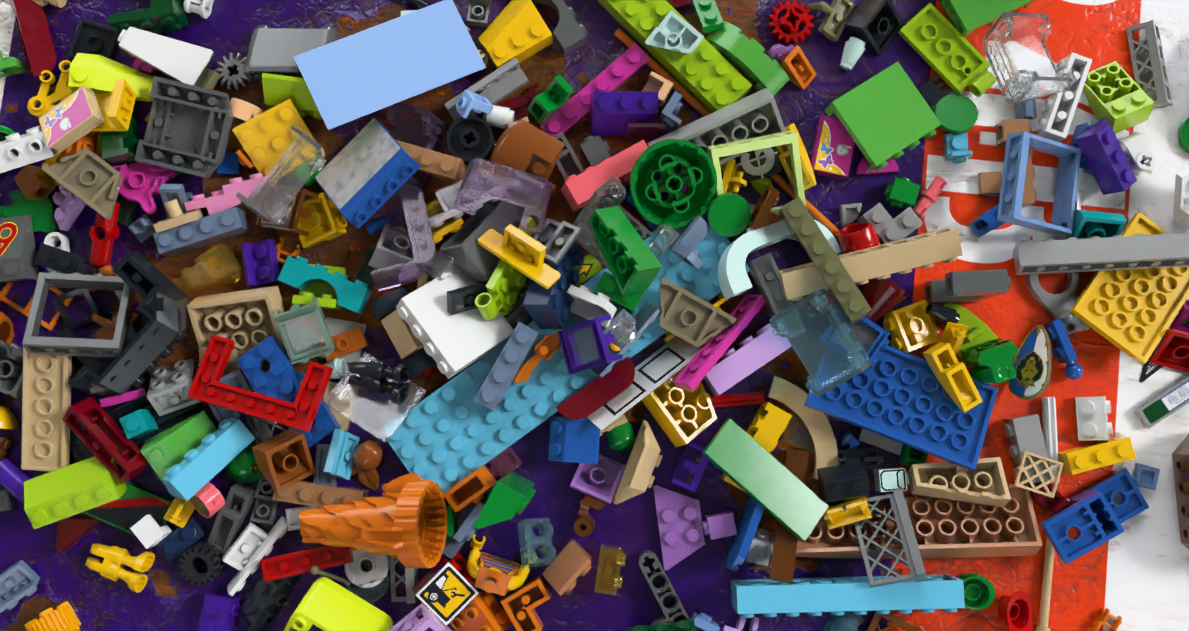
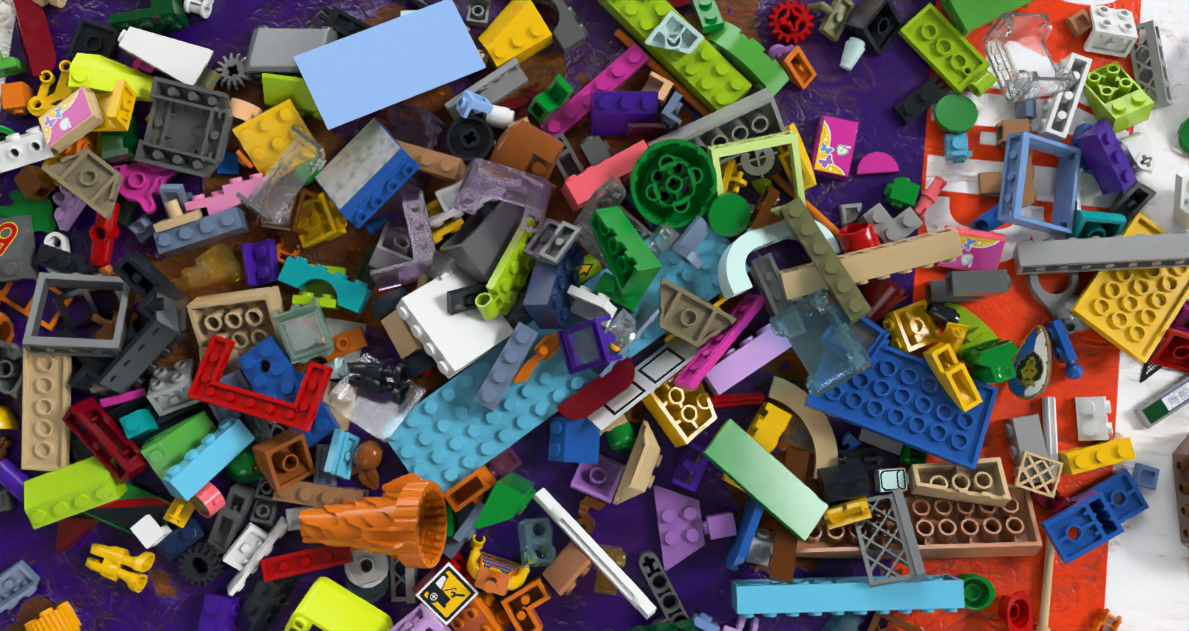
(16, 98): none -> orange brick
(315, 570): olive hinge -> none
(342, 22): none -> black hinge
(521, 253): yellow bracket -> none
(595, 553): none -> white piece
(885, 116): bright green panel -> none
(979, 248): none -> piece
(1079, 23): none -> nougat tile
(1112, 31): none -> white bracket
(1132, 200): none -> dark grey slope

